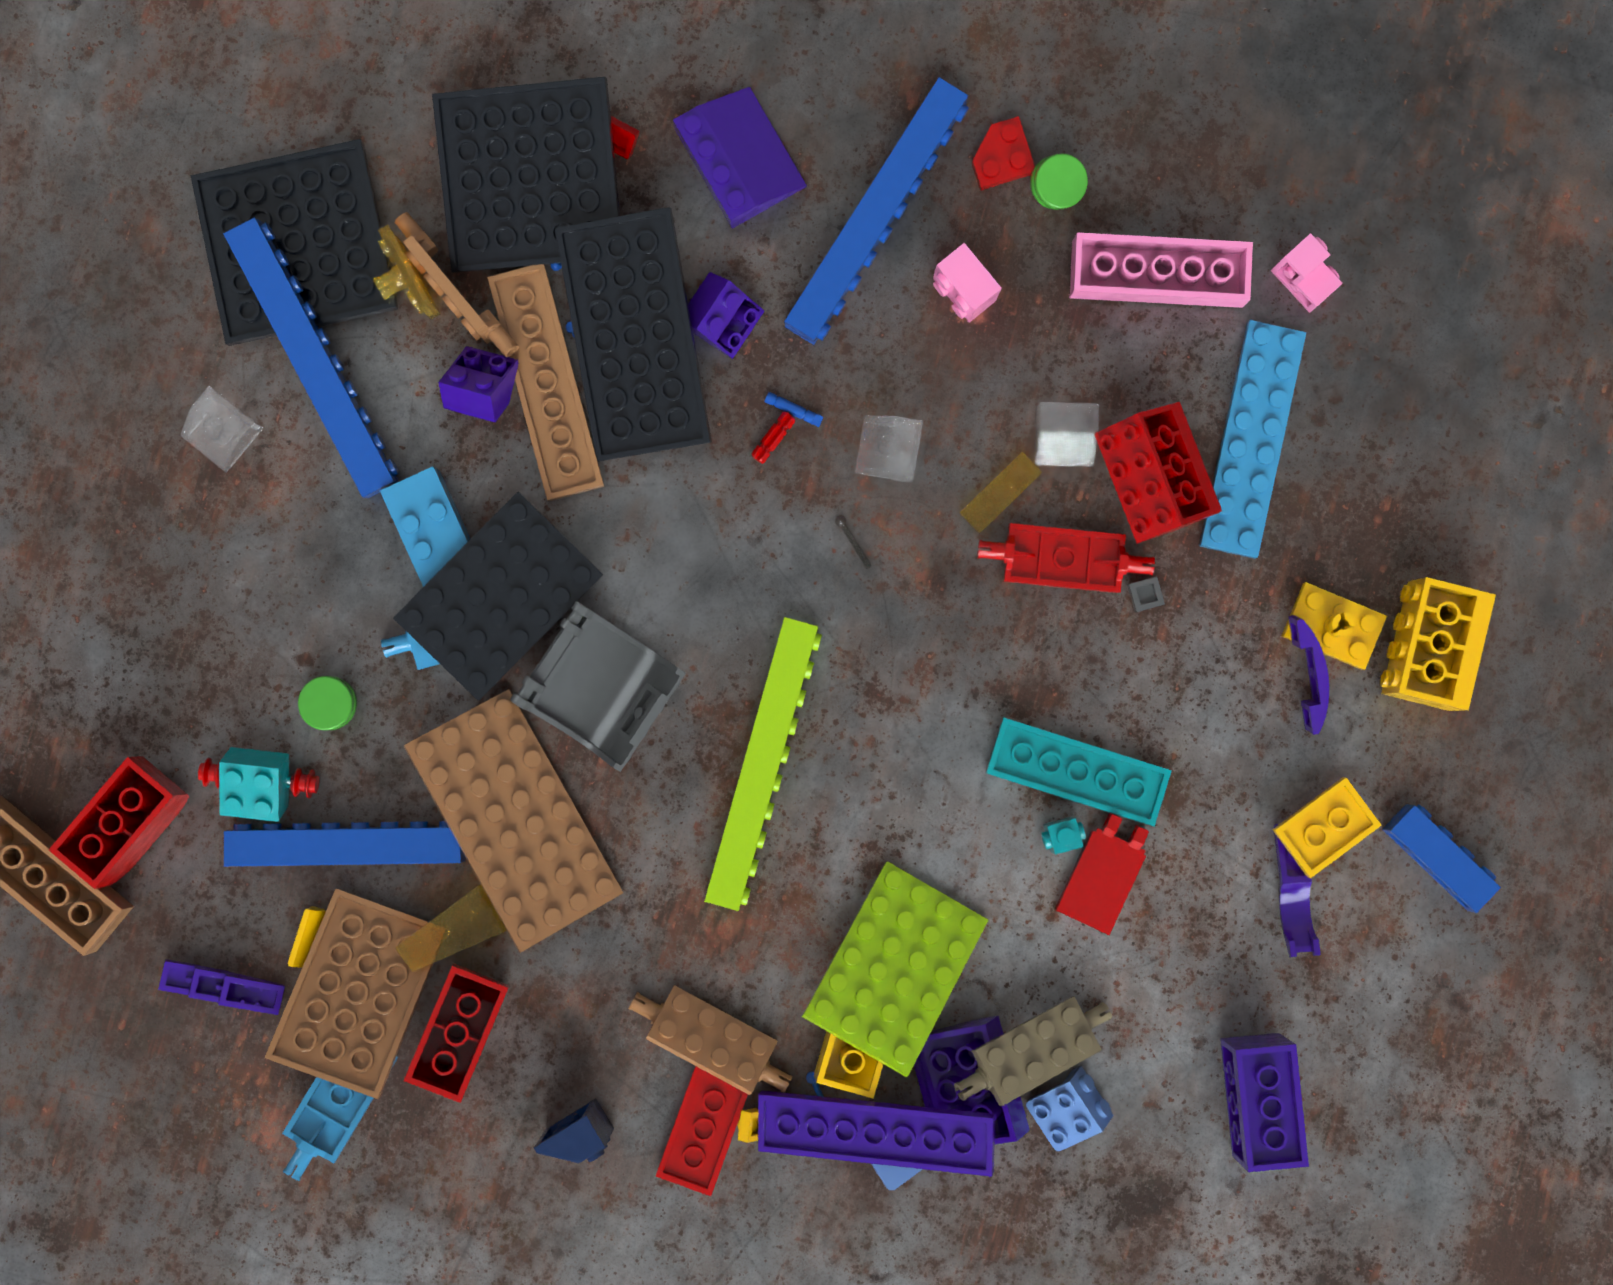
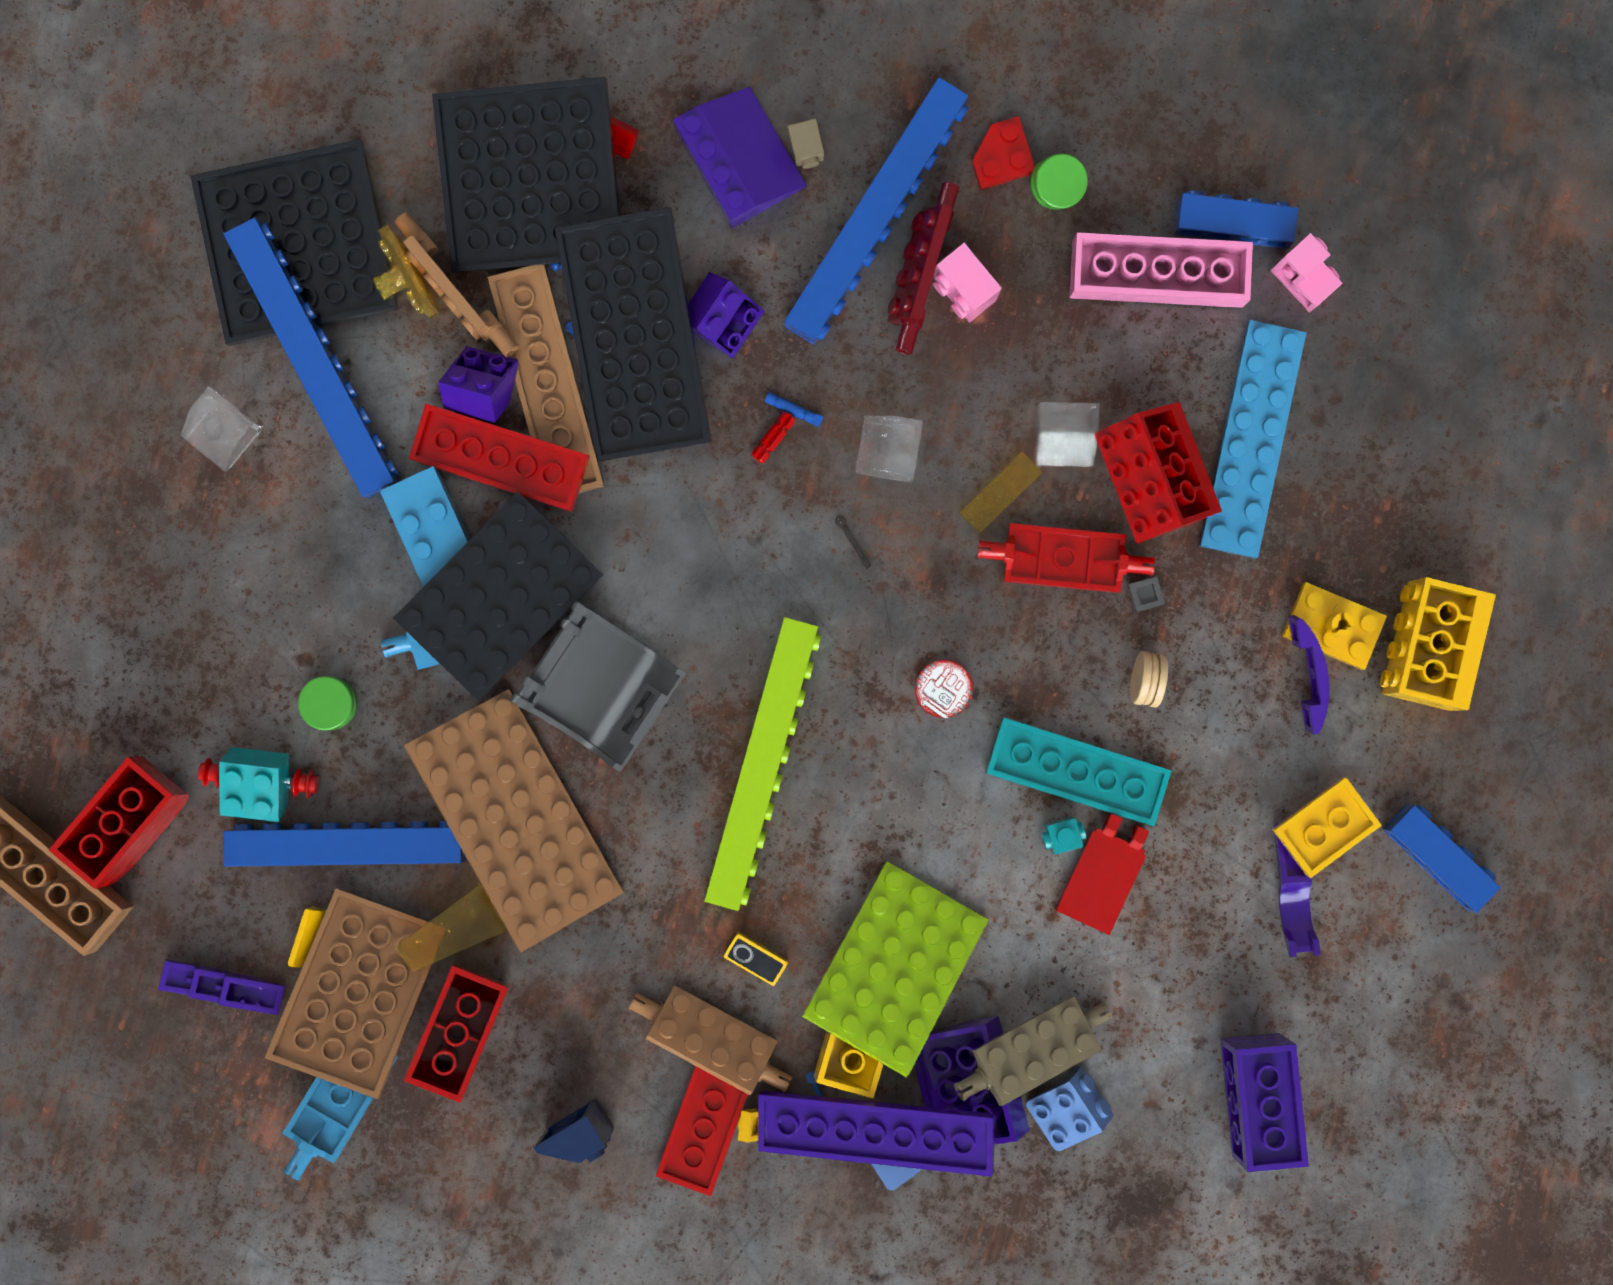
(499, 457): none -> red plate
(756, 958): none -> slope
(806, 144): none -> dark tan brick
(919, 267): none -> dark red plate
(943, 689): none -> tile
(1149, 679): none -> tan head
(1235, 219): none -> blue brick

